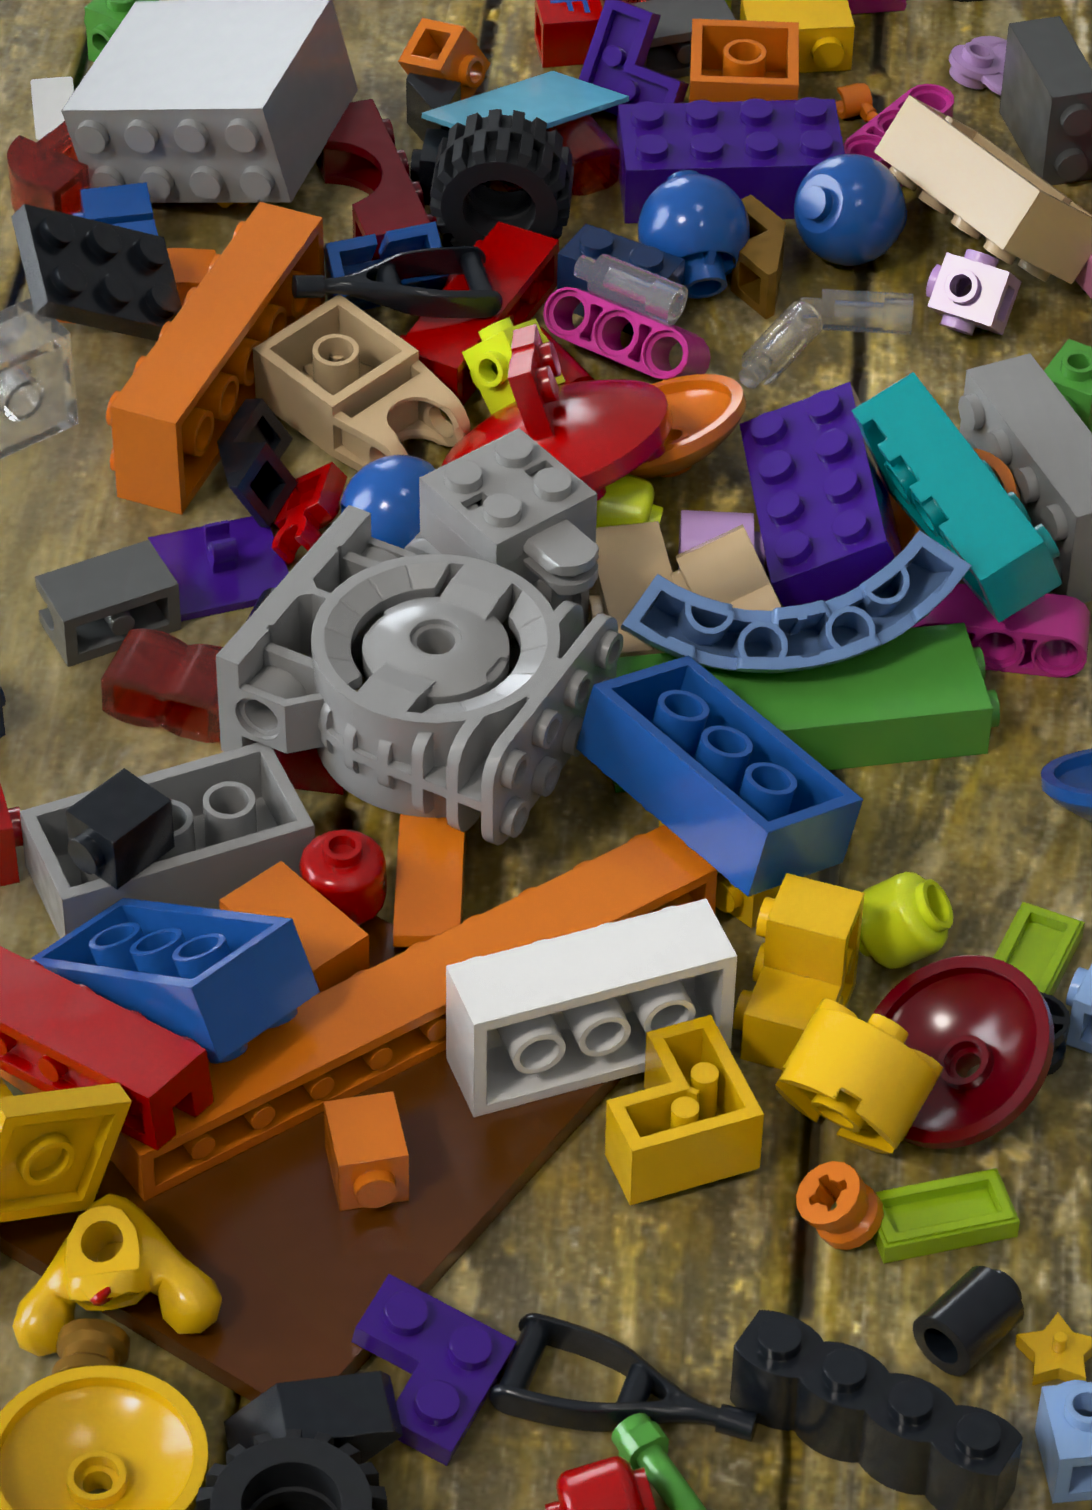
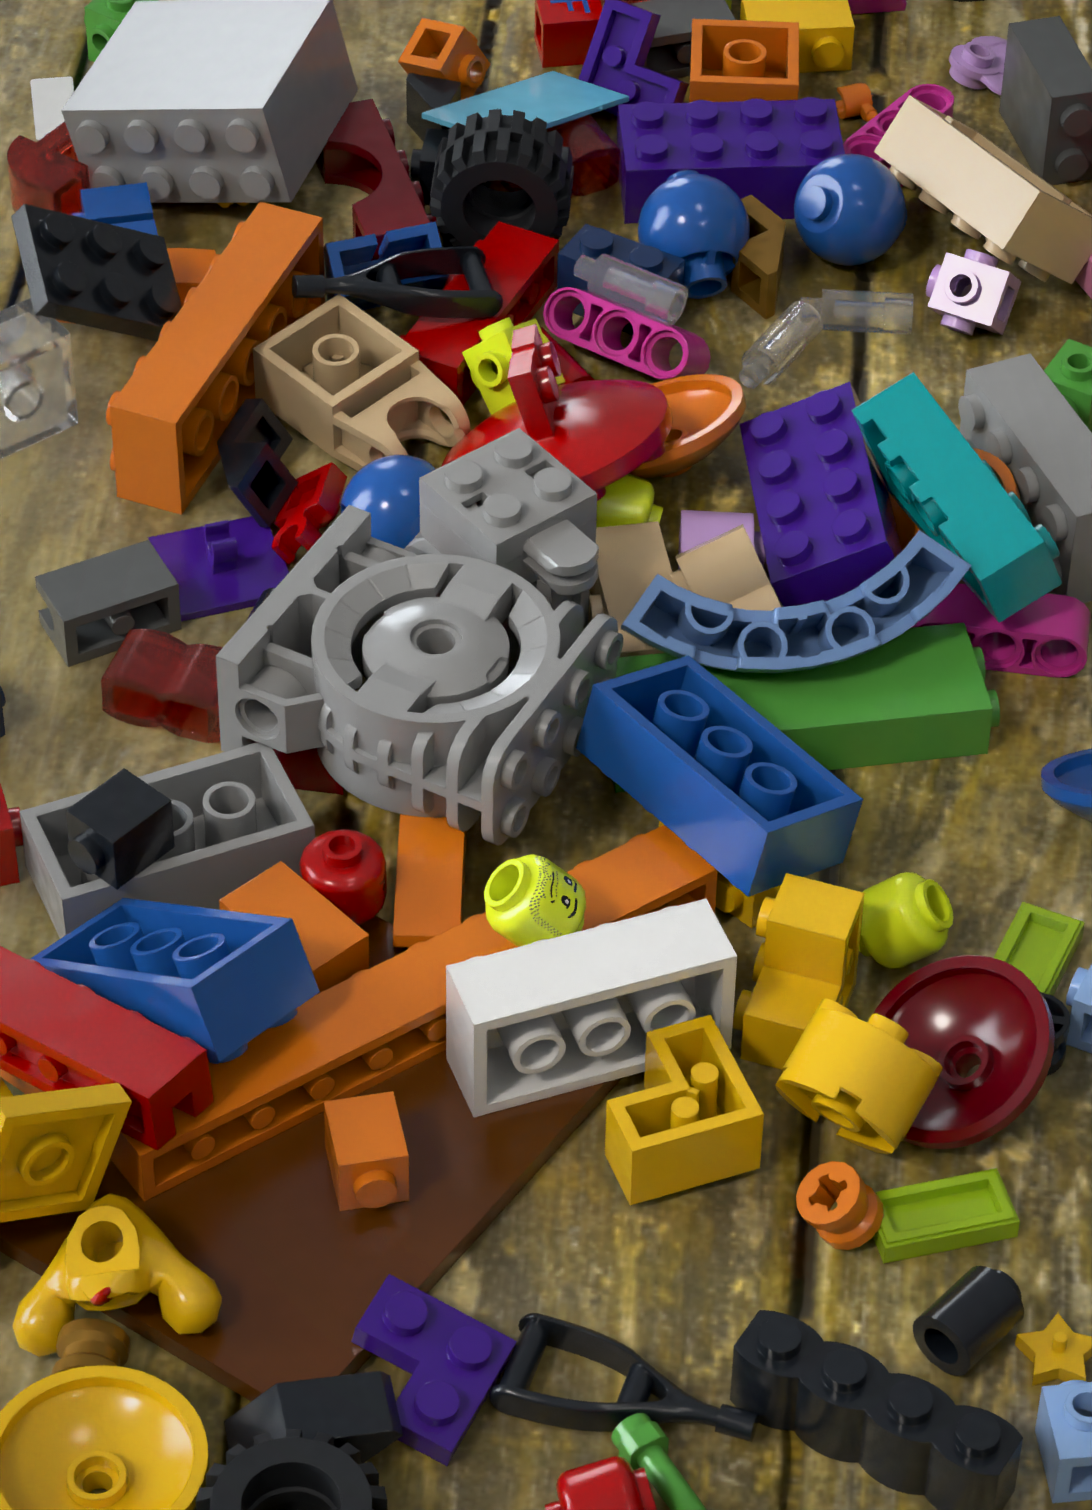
(533, 900): none -> neon yellow head

